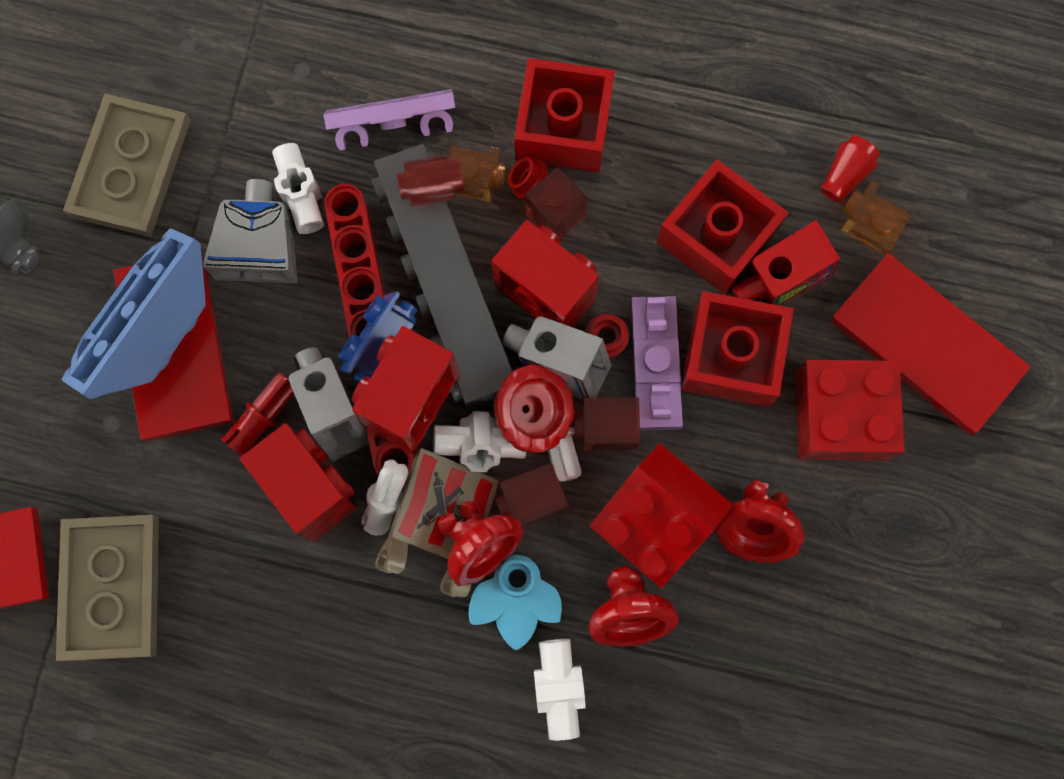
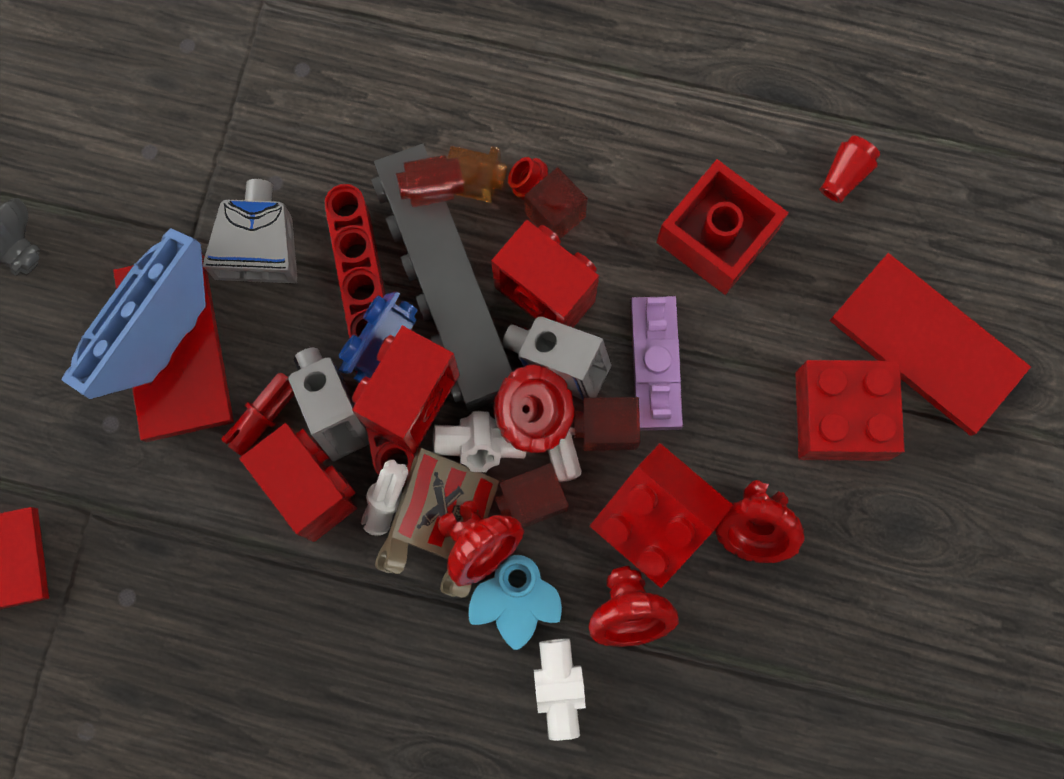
(107, 588): dark tan plate -> none
(127, 165): dark tan plate -> none
(294, 173): white axle -> none
(390, 115): lavender plate -> none
(564, 114): red brick -> none
(616, 326): red plate -> none
(737, 349): red brick -> none
(803, 258): red torso -> none
(874, 219): clear orange bracket -> none

